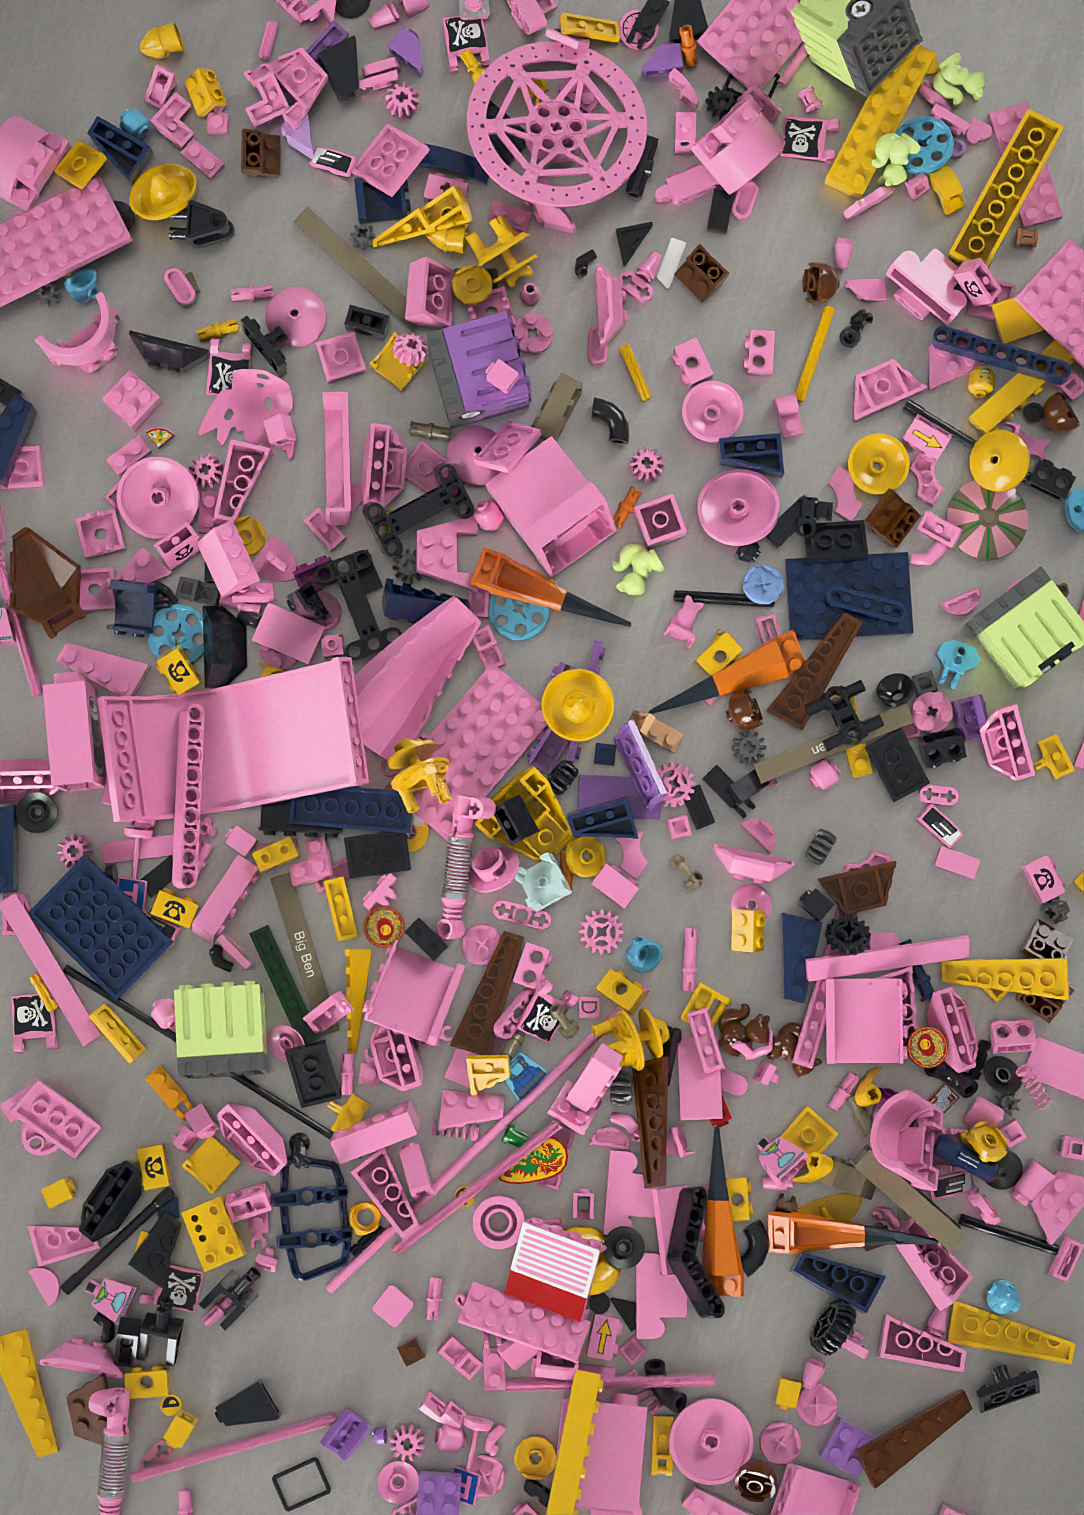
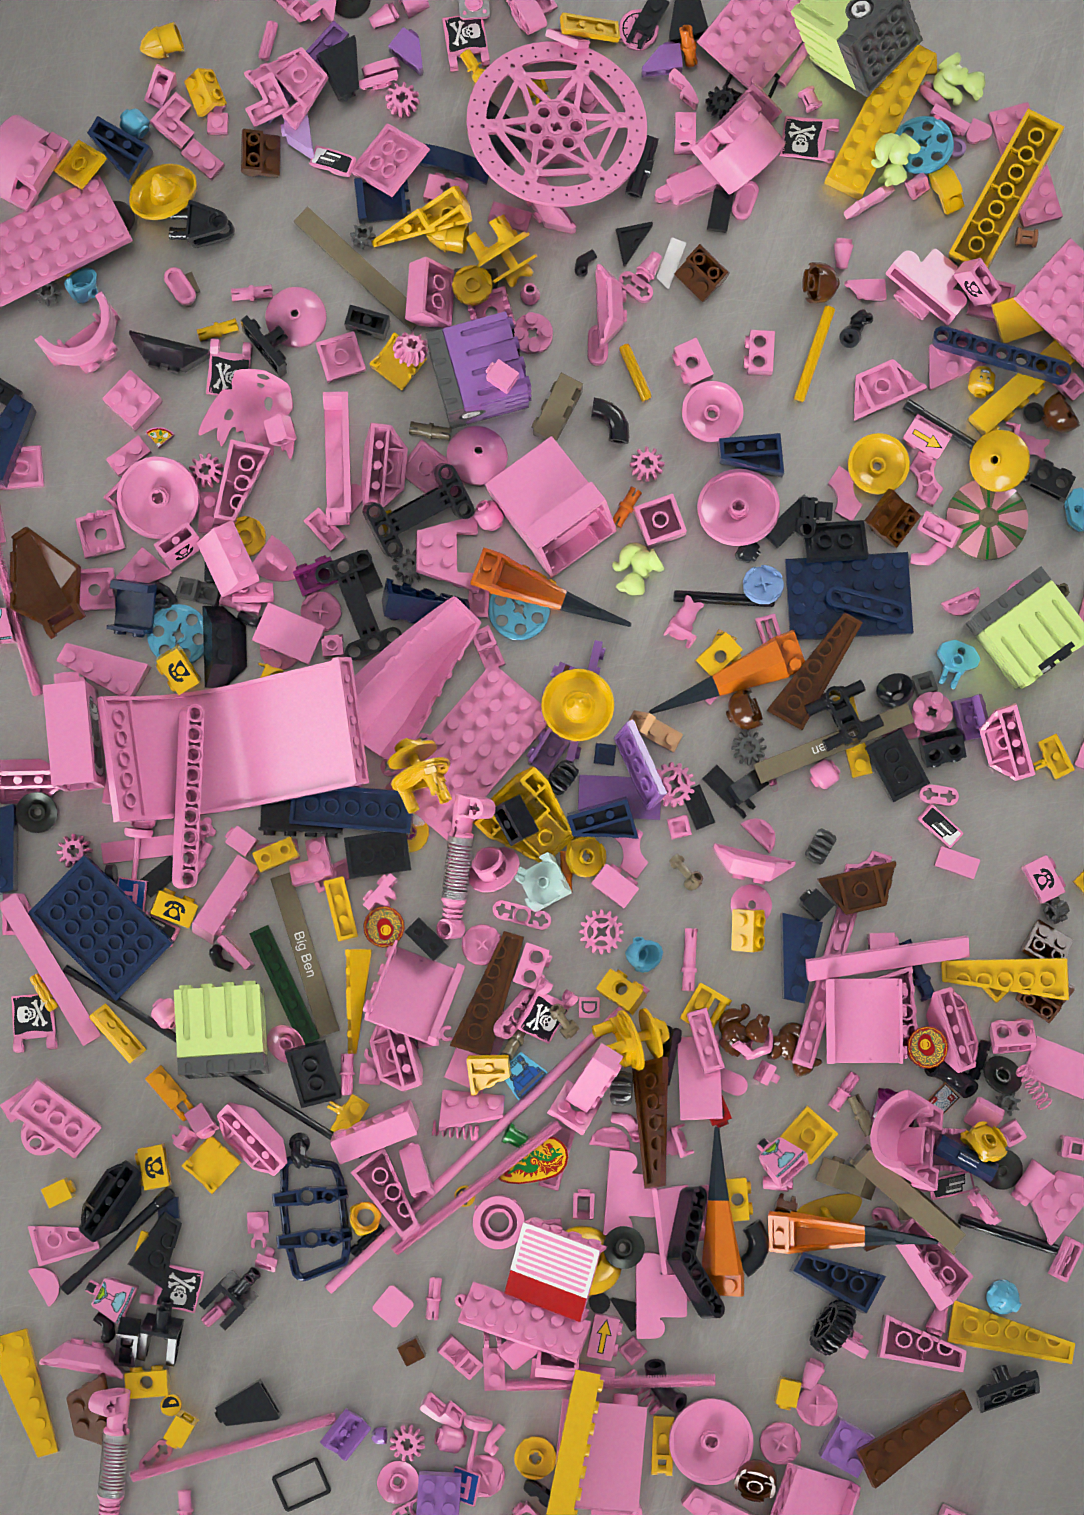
(213, 1233): yellow piece -> none
(248, 1202): bright pink brick -> none
(308, 603): black wedge -> none
(328, 1012): bright pink hinge -> none
(507, 447): bright pink tile -> none
(788, 417): bright pink plate -> none
(819, 1167): yellow panel -> none
(847, 935): black gear -> none
(867, 1093): yellow panel -> none

